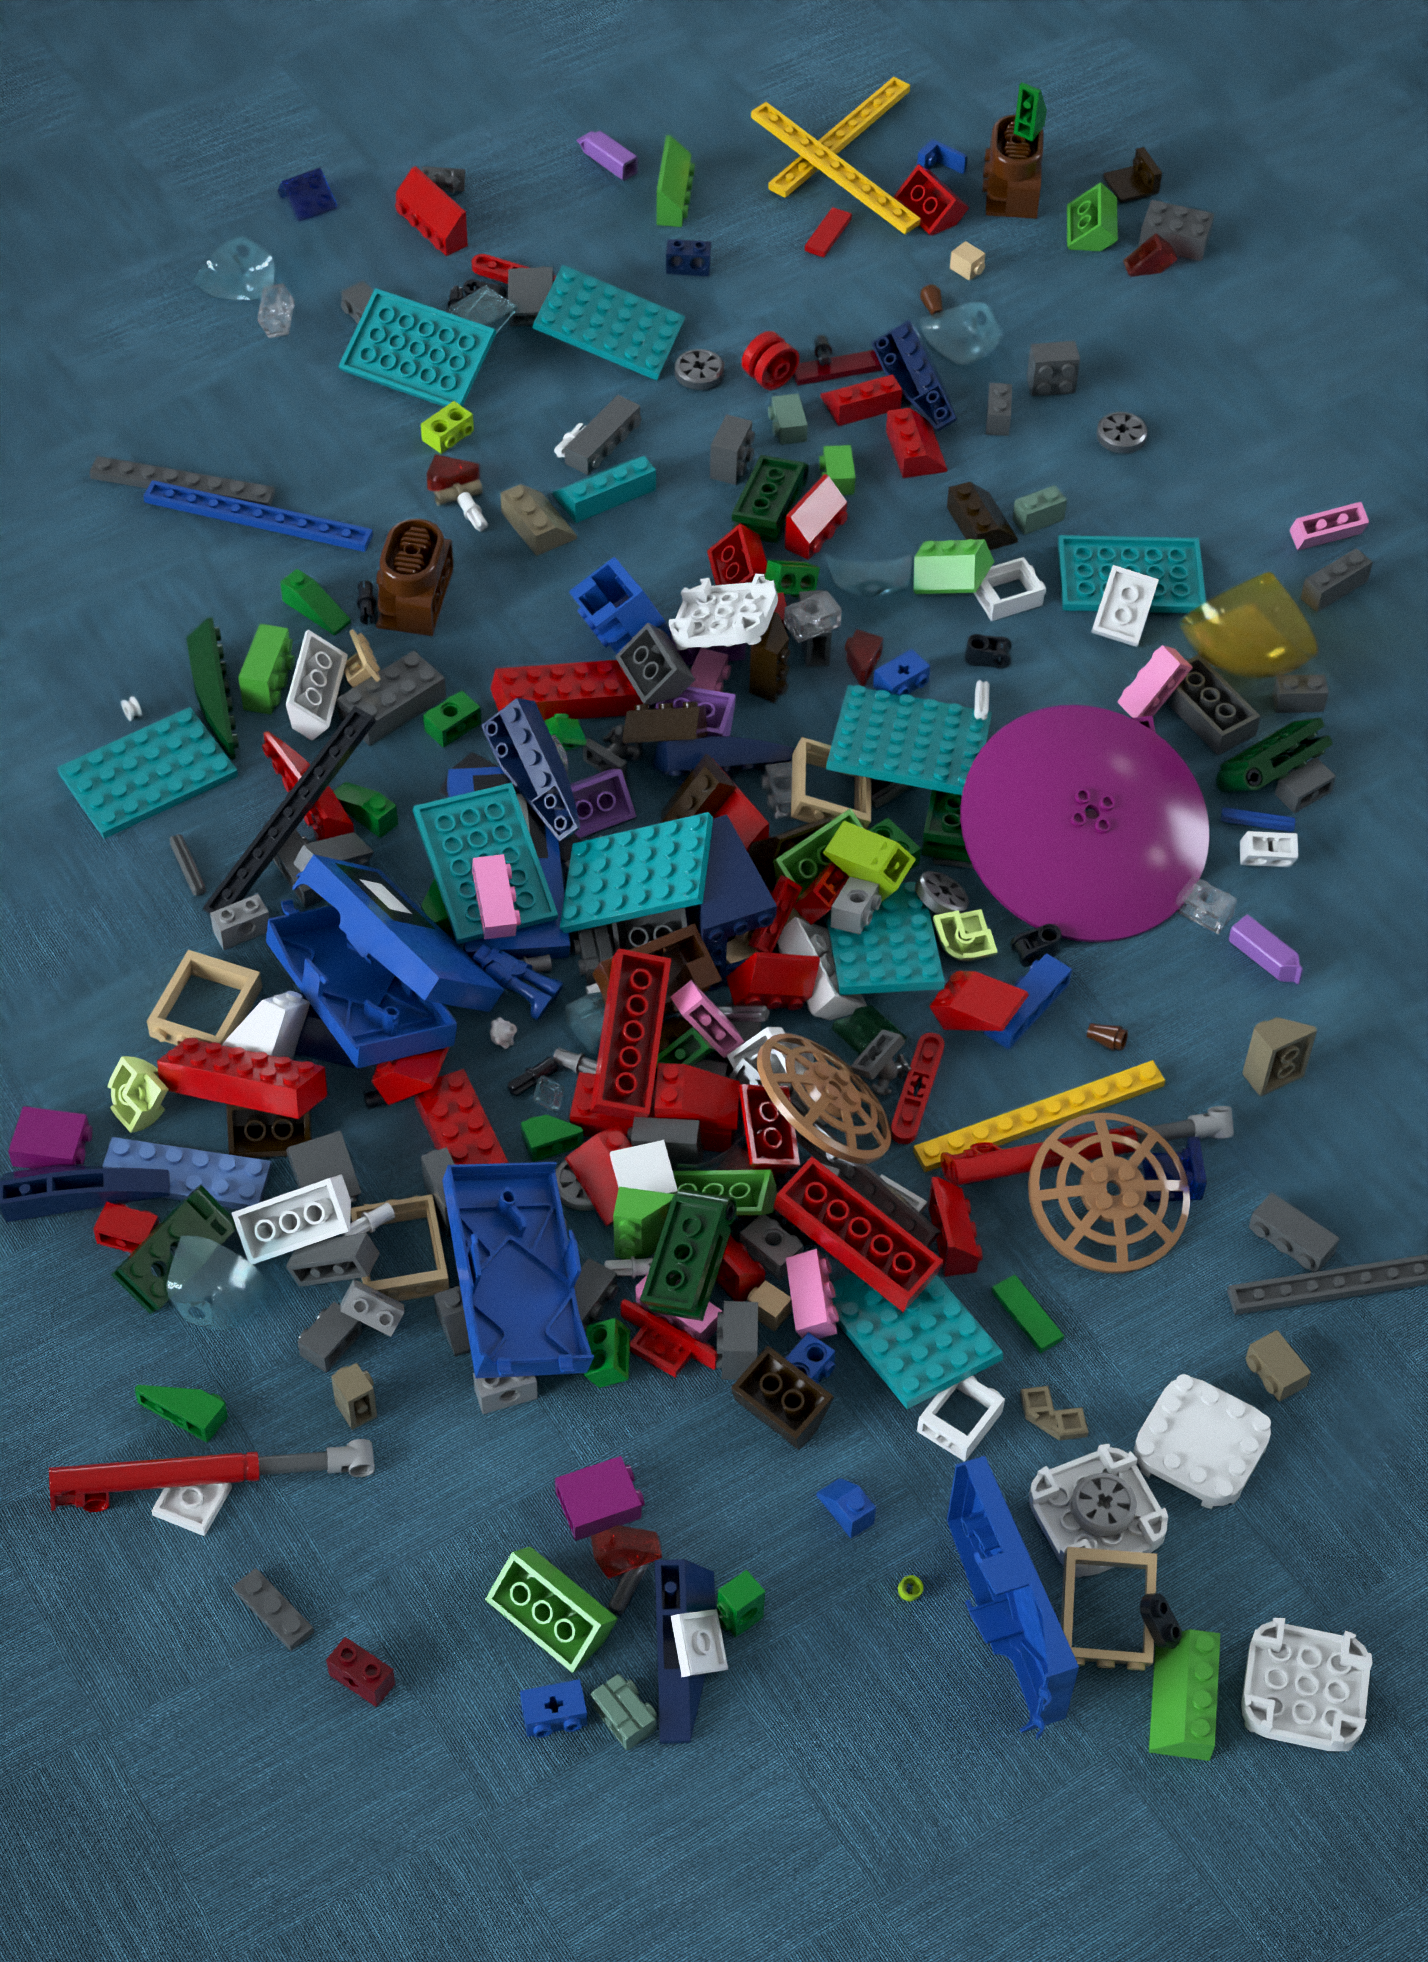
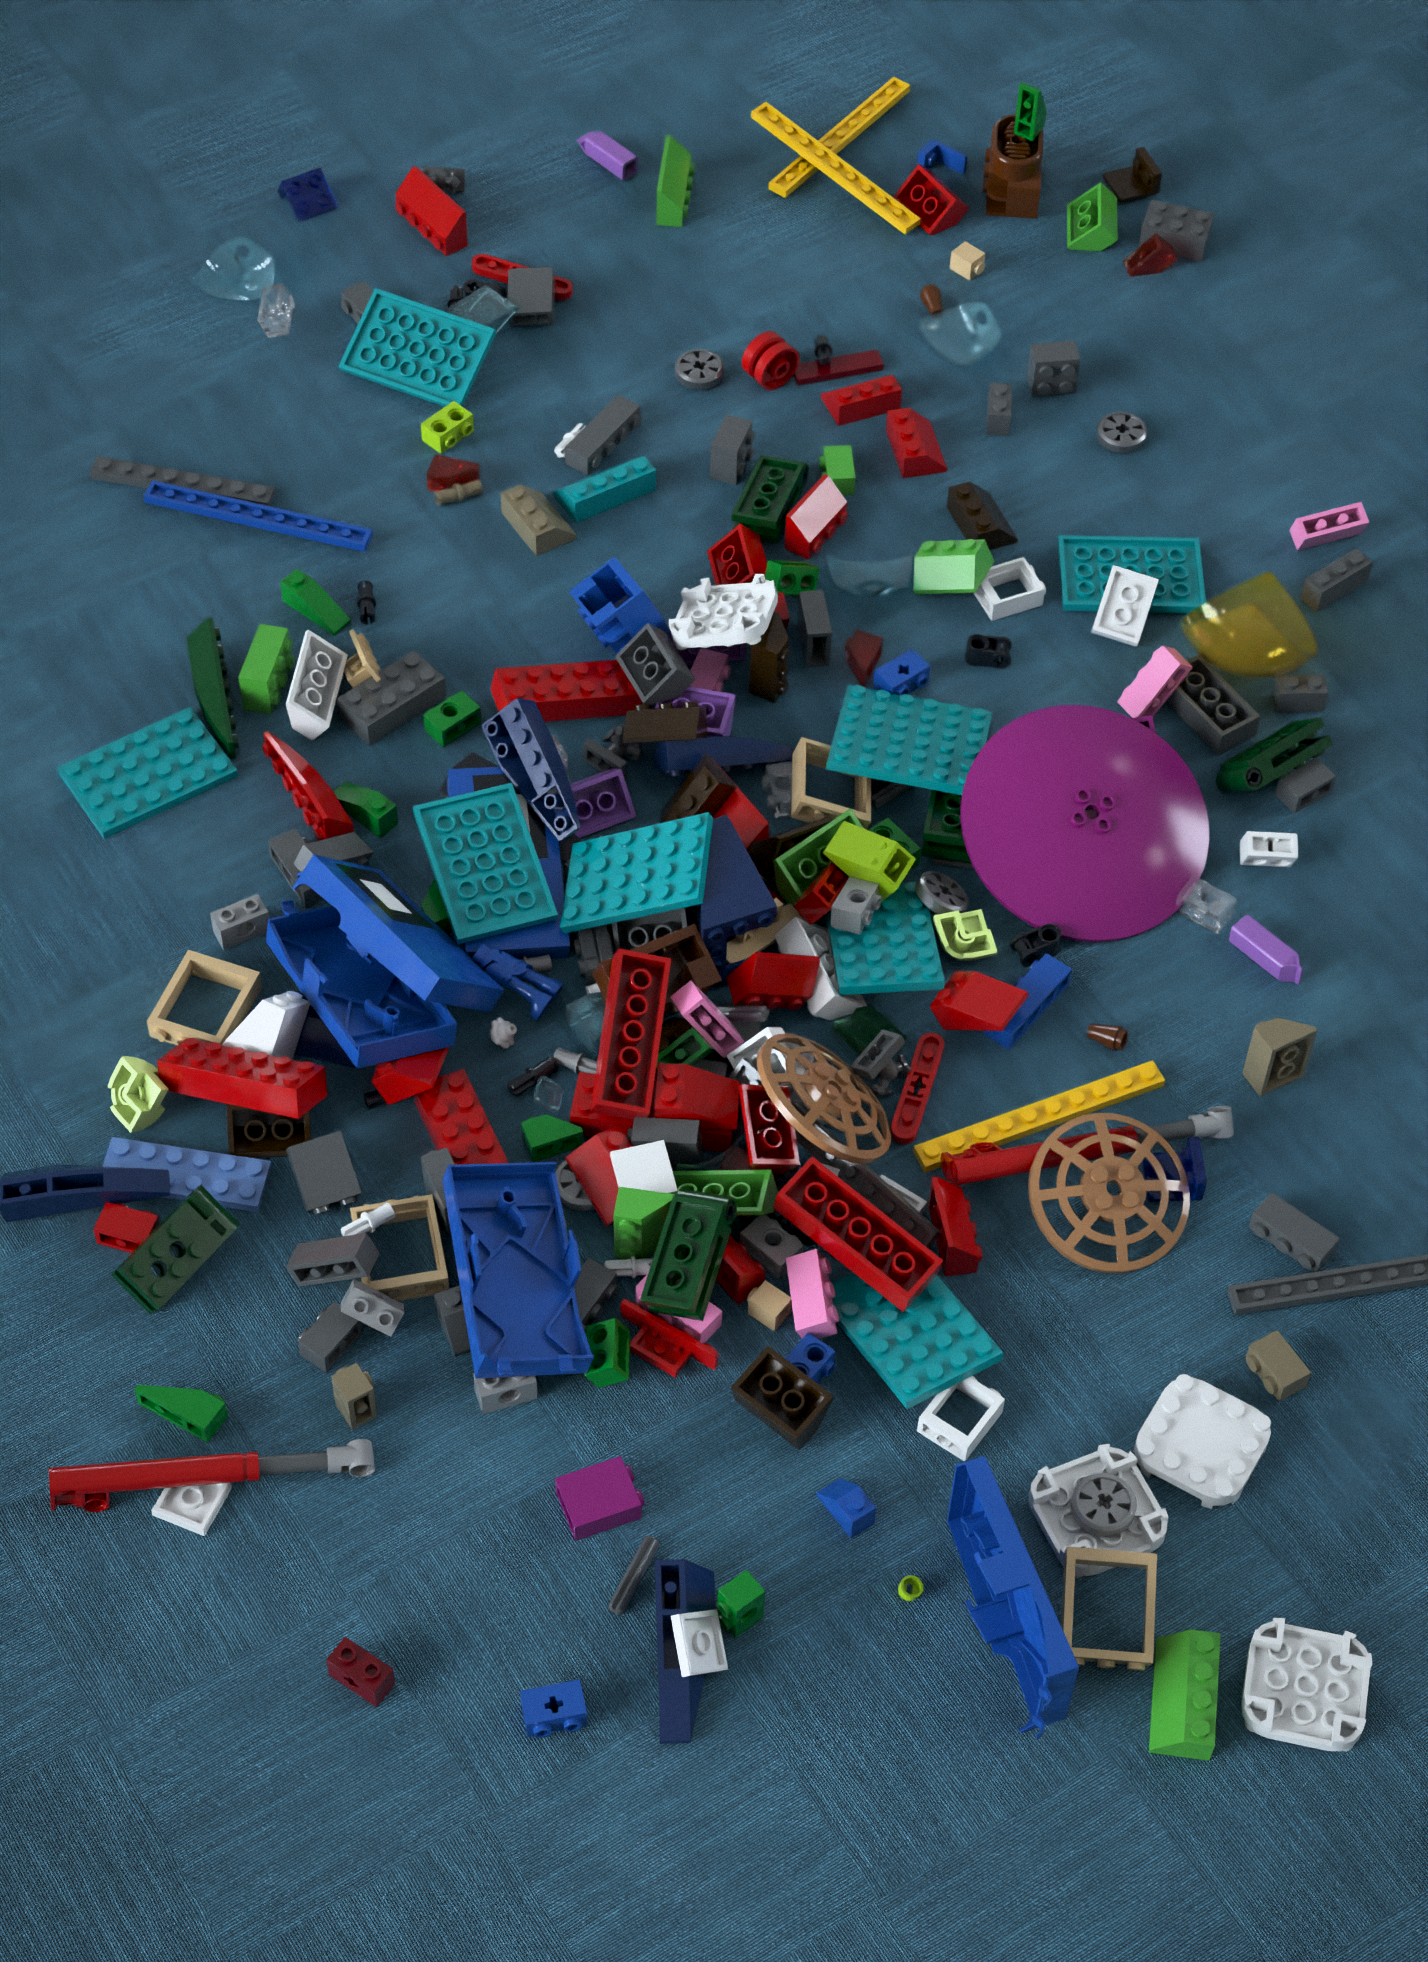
(49, 1138): magenta brick -> none
(131, 708): white bush -> none
(187, 865): dark grey axle -> none
(212, 1270): clear light blue piece -> none
(273, 1609): dark grey plate -> none
(292, 810): black plate -> none
(294, 1219): white slope -> none
(413, 577): reddish brown brick -> none
(472, 511): white axle -> none
(495, 896): bright pink brick -> none
(550, 1608): bright green slope -> none
(567, 731): green slope -> none
(609, 322): teal plate -> none
(623, 1711): sand green brick -> none
(624, 1549): clear red slope -> none
(688, 257): dark blue brick -> none
(737, 1338): dark grey brick -> none
(785, 897): red tile -> none
(788, 419): sand green brick -> none
(812, 616): clear brick -> none
(828, 232): red tile -> none
(907, 358): dark blue wedge -> none
(981, 700): white axle -> none
(1027, 1313): green tile -> none
(1039, 509): sand green brick -> none
(1060, 1424): dark tan tile -> none
(1160, 1620): black plate -> none
(1258, 819): blue axle -> none

